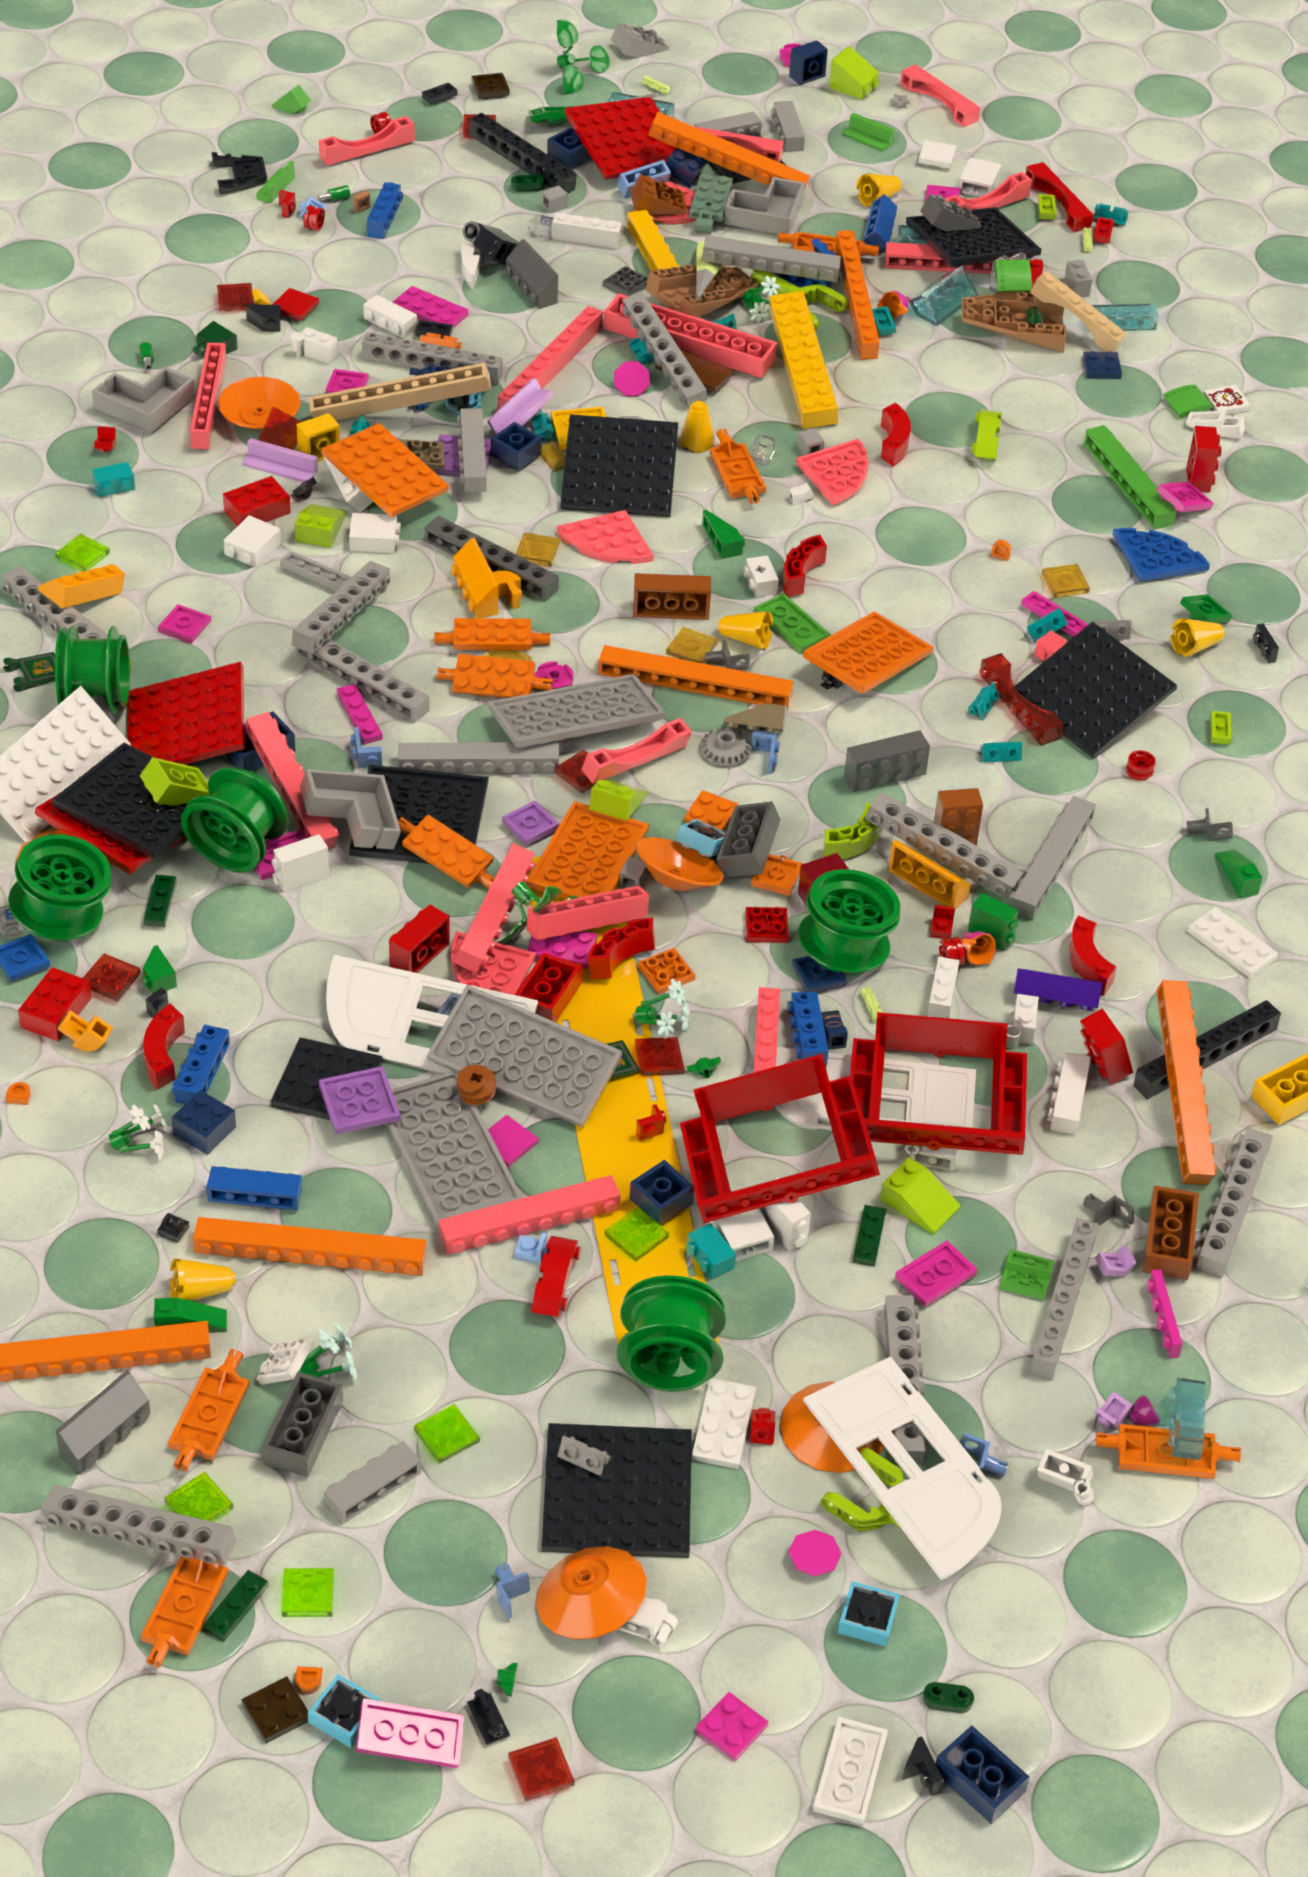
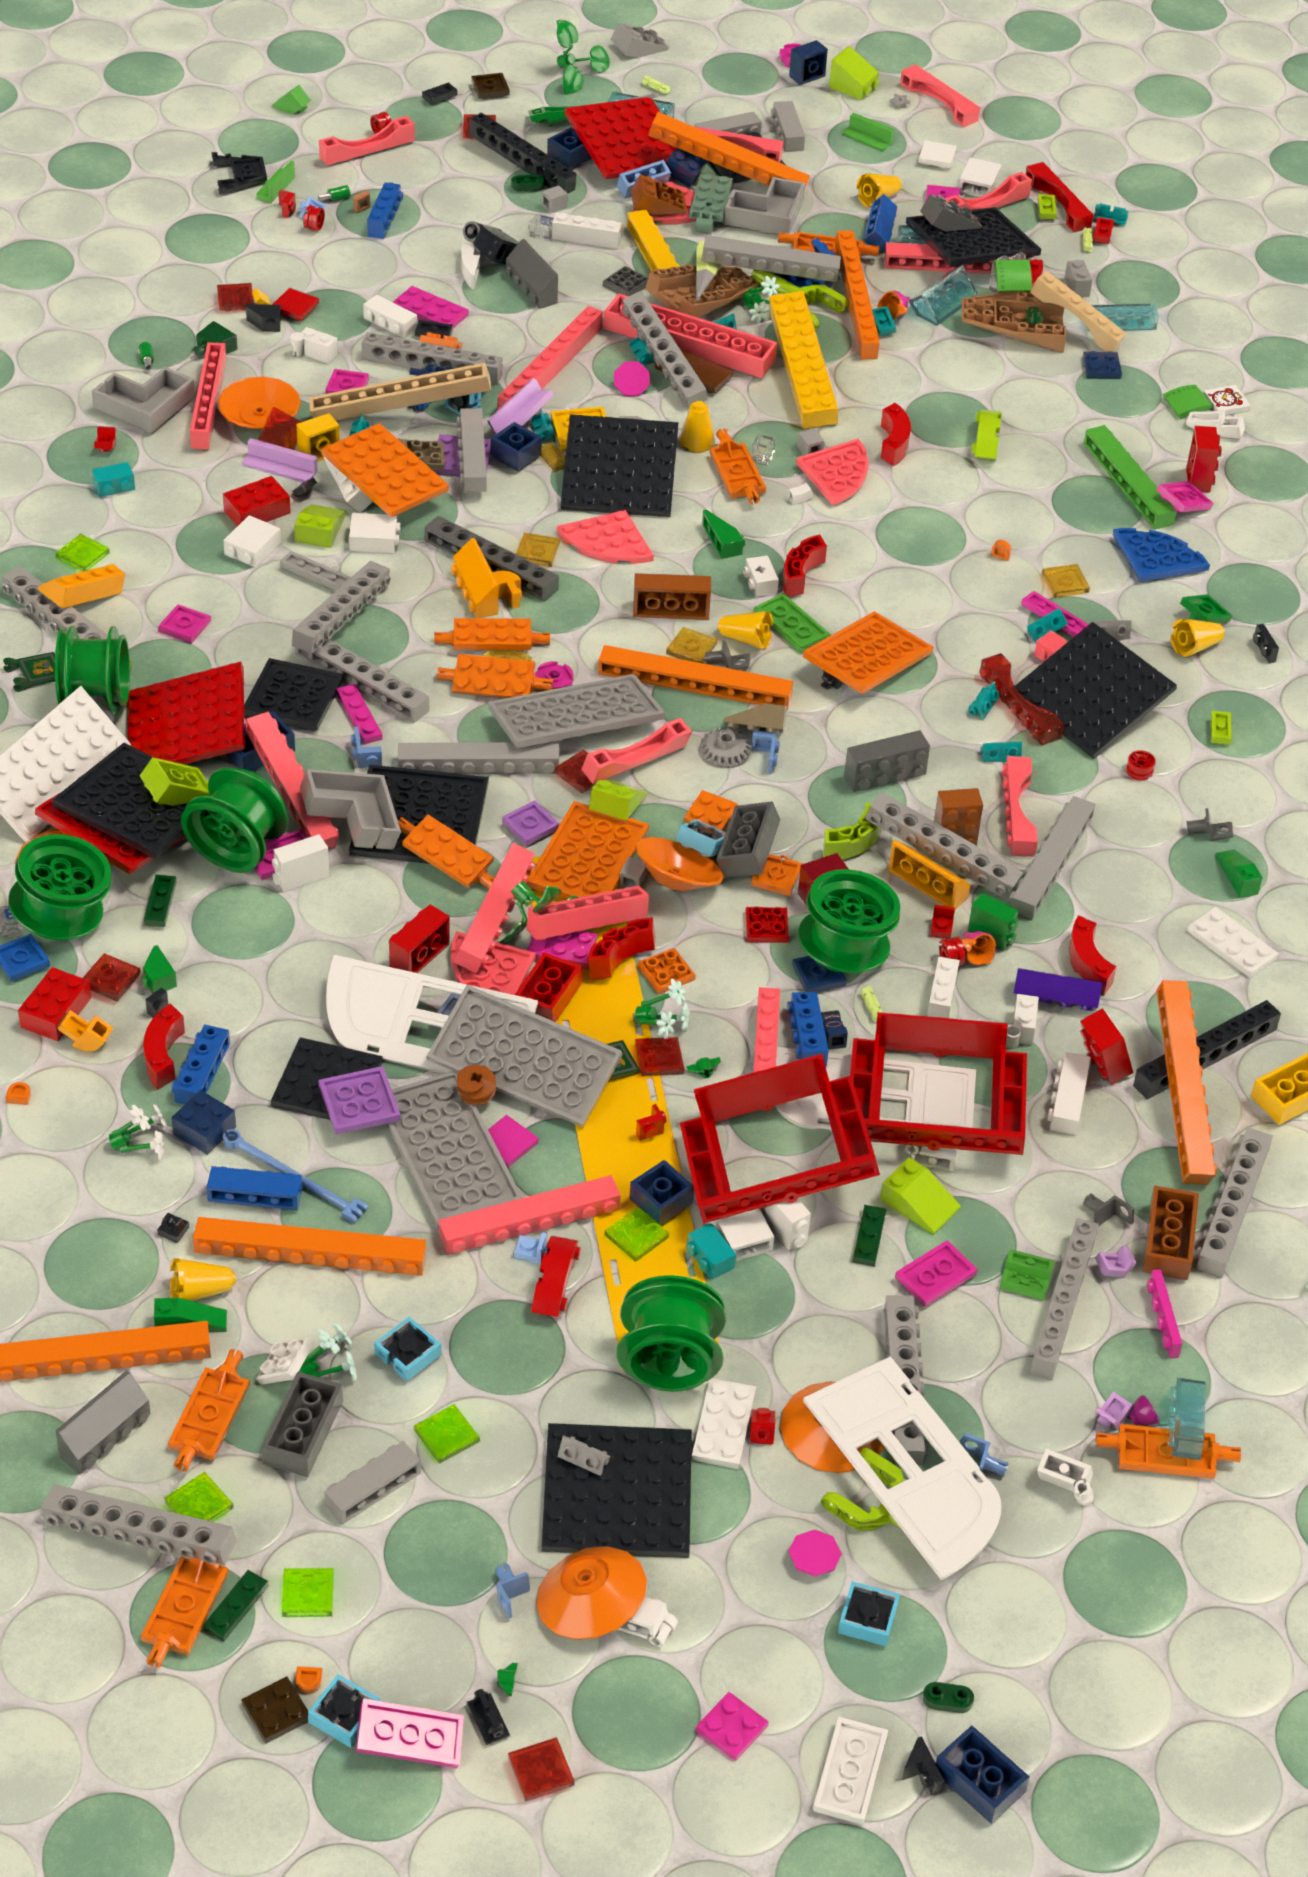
(294, 692): none -> black plate
(350, 1212): none -> medium blue hinge
(407, 1348): none -> piece
(1022, 833): none -> coral arch

